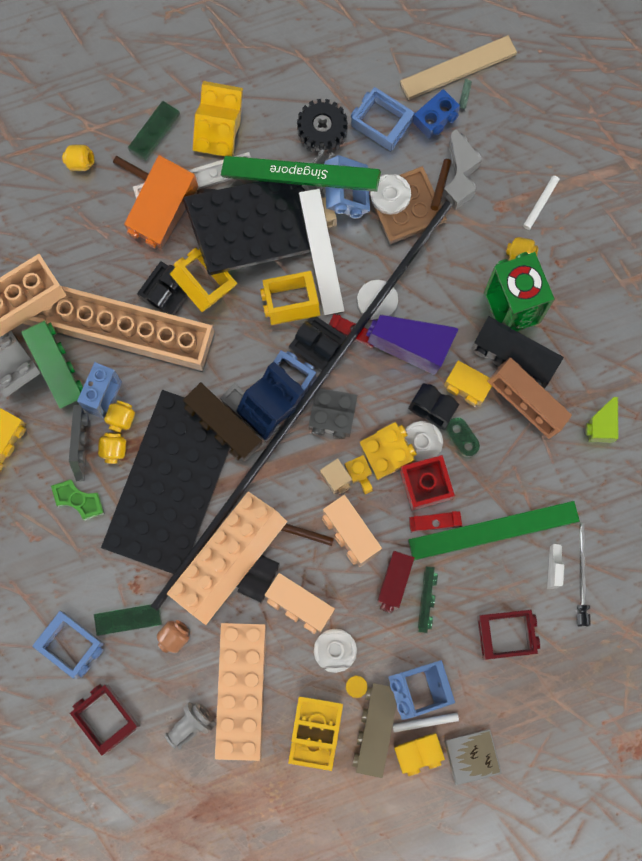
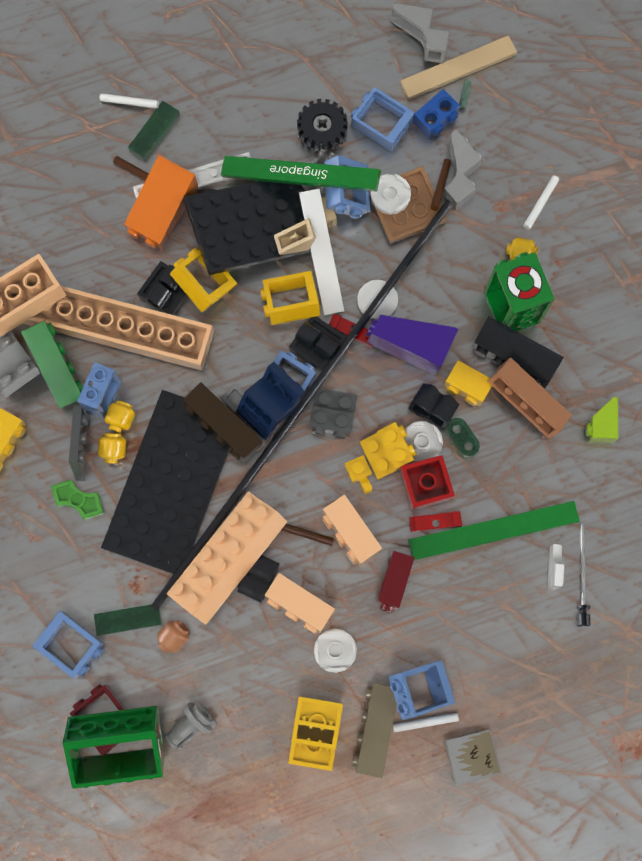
(78, 157): yellow head -> none
(109, 729): none -> green hose
(129, 100): none -> white bar
(217, 119): yellow bracket -> none
(240, 692): light nougat brick -> none
(295, 238): none -> tan slope
(336, 477): tan brick -> none
(356, 686): yellow piece -> none
(417, 23): none -> light grey arch
(419, 753): yellow brick -> none
(427, 600): clear green plate -> none
(485, 634): dark red window -> none

